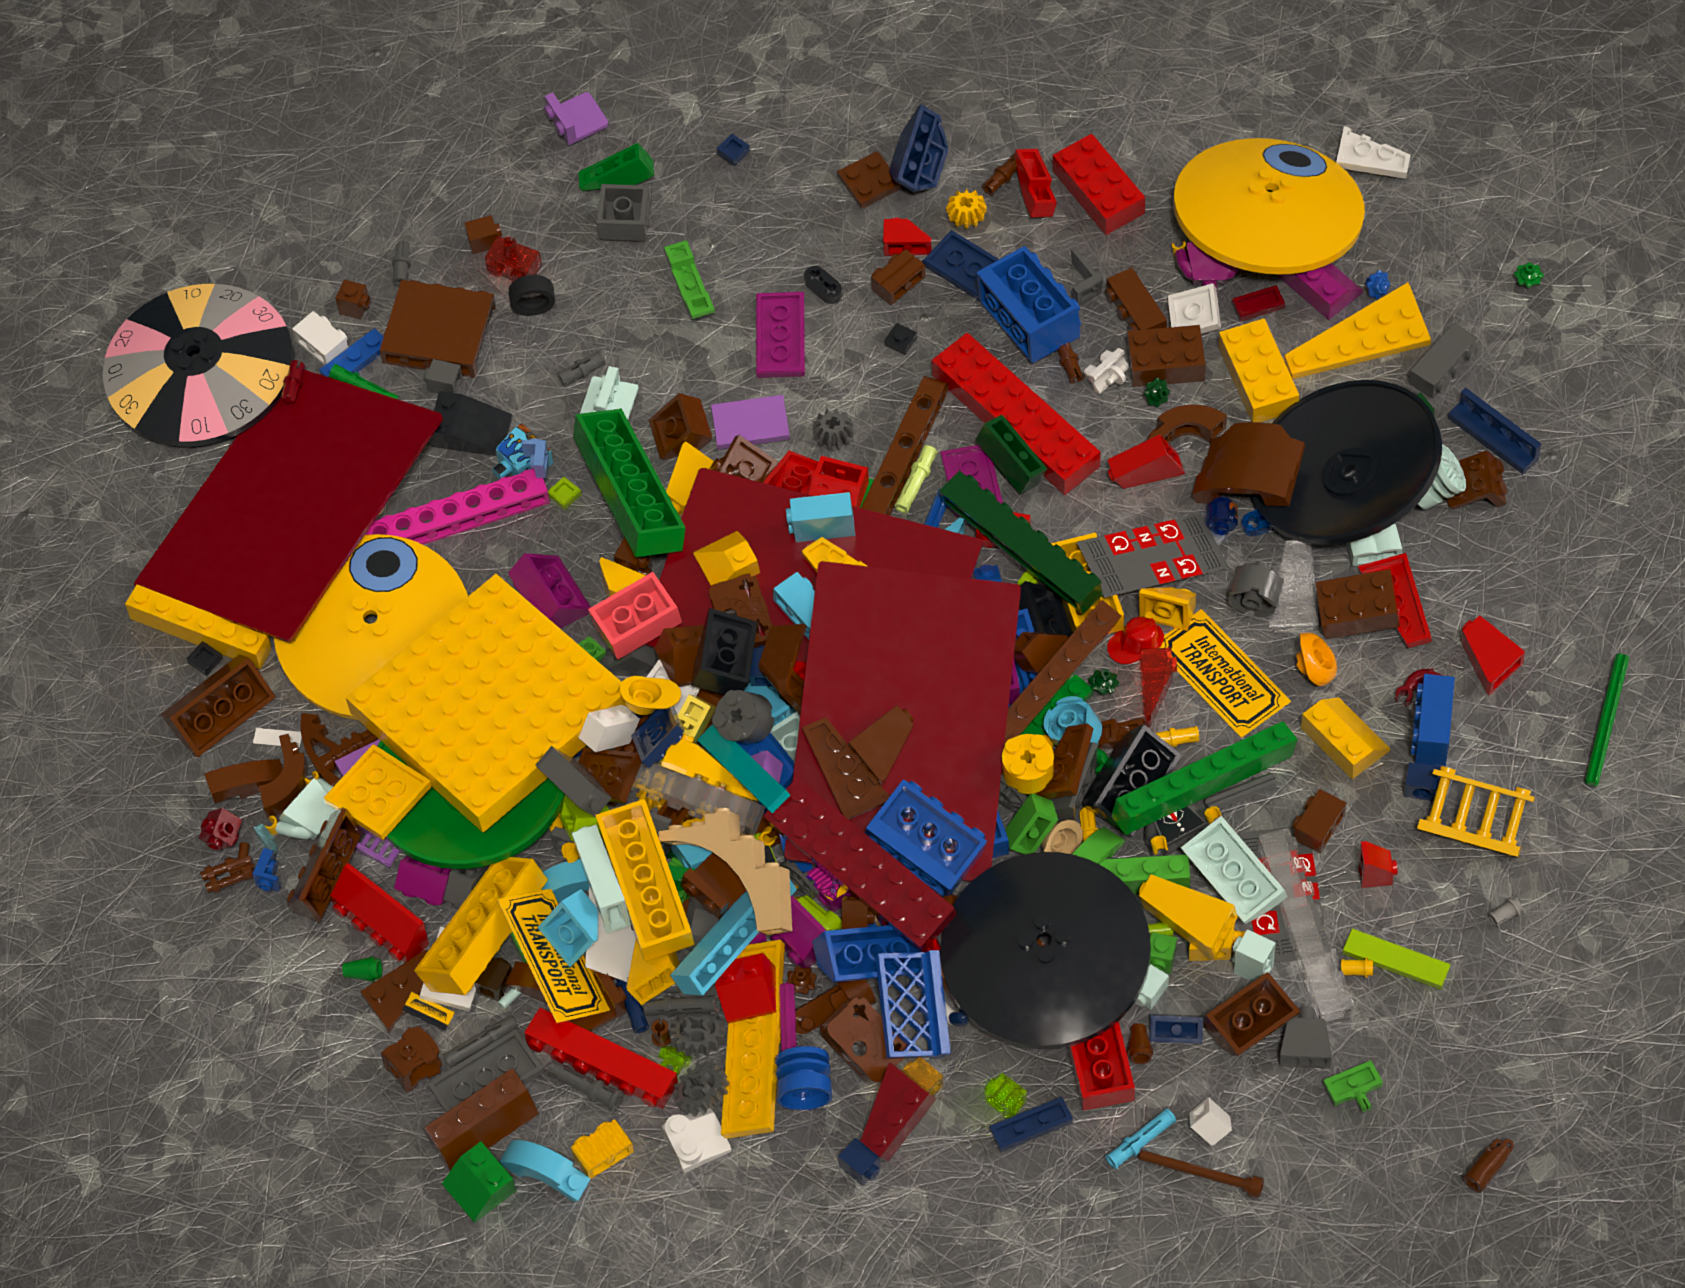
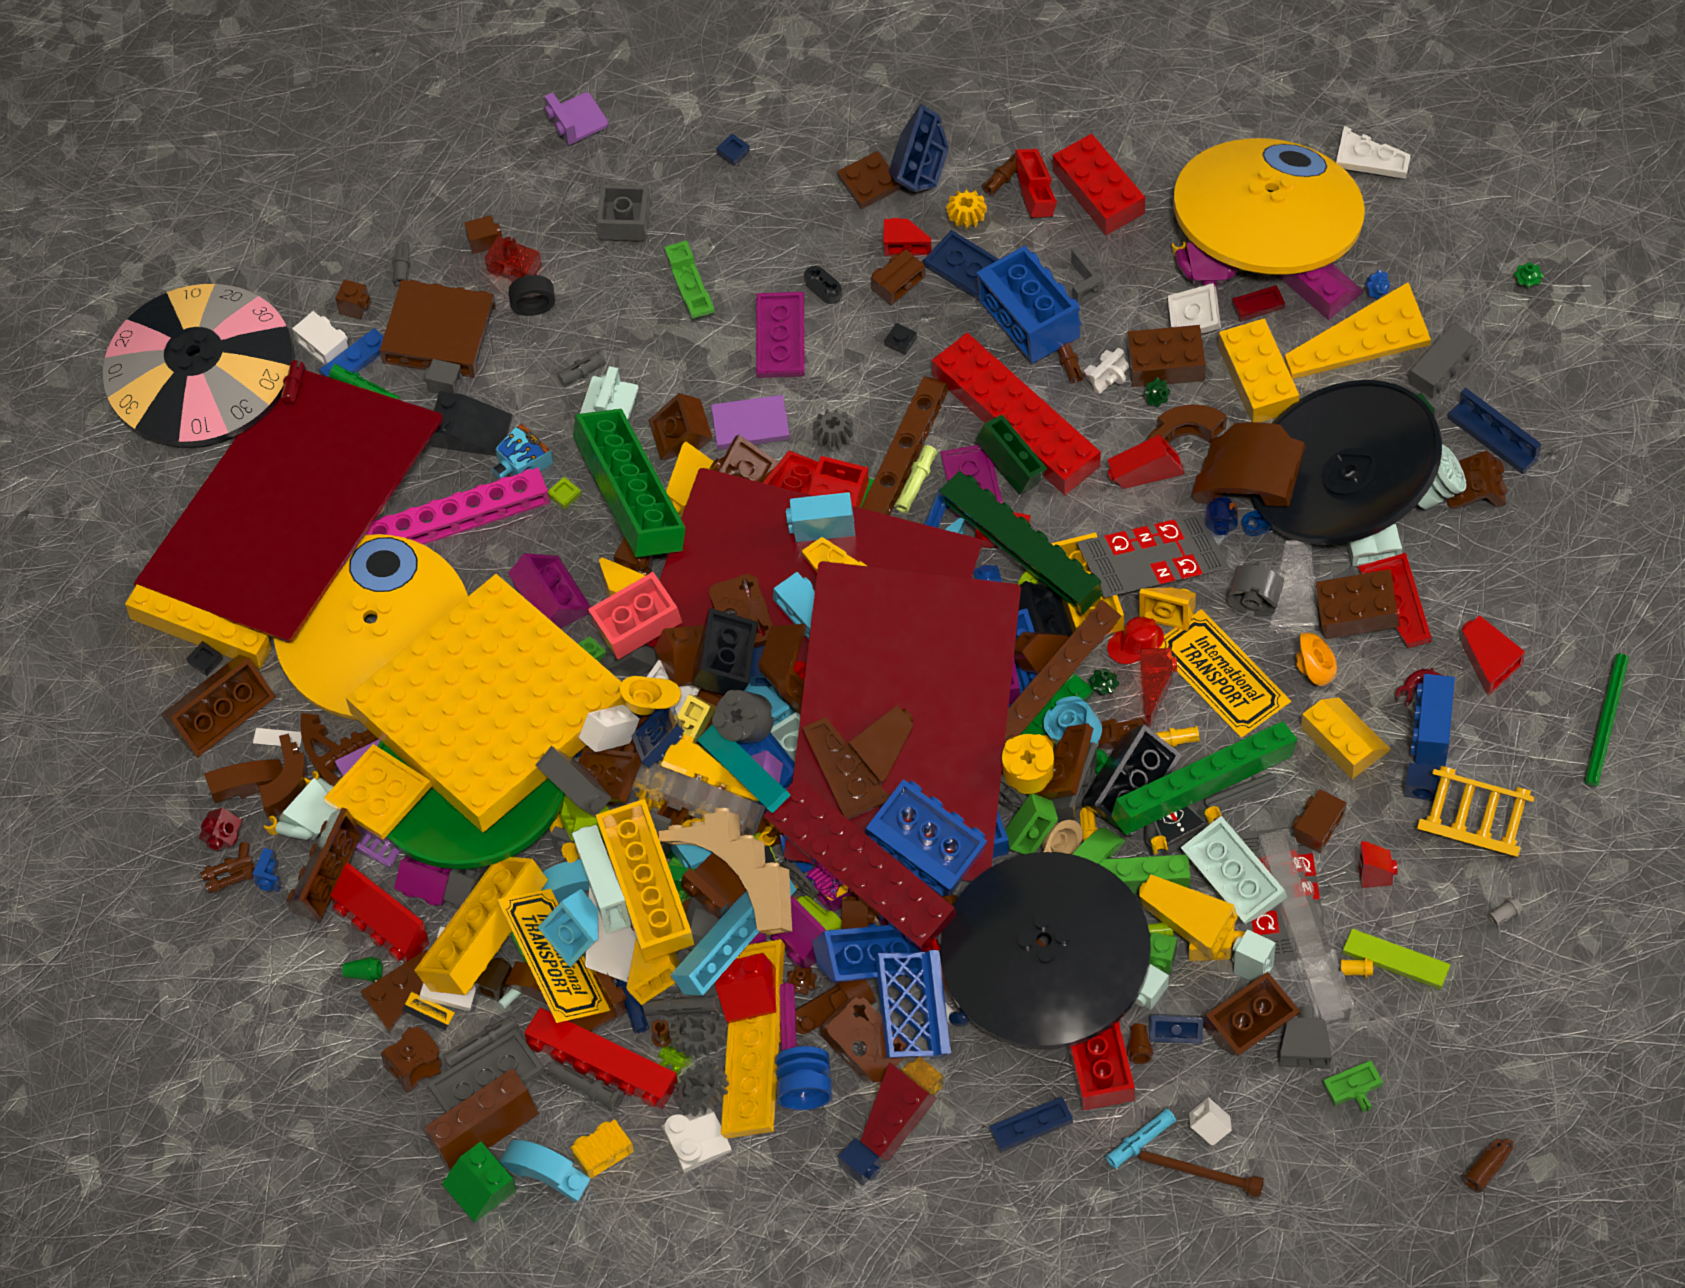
(265, 838): clear light blue tile -> none
(538, 454): medium blue bracket -> none
(621, 168): green slope -> none
(727, 559): yellow slope -> none
(1005, 1095): clear neon green brick -> none
(1134, 302): reddish brown brick -> none

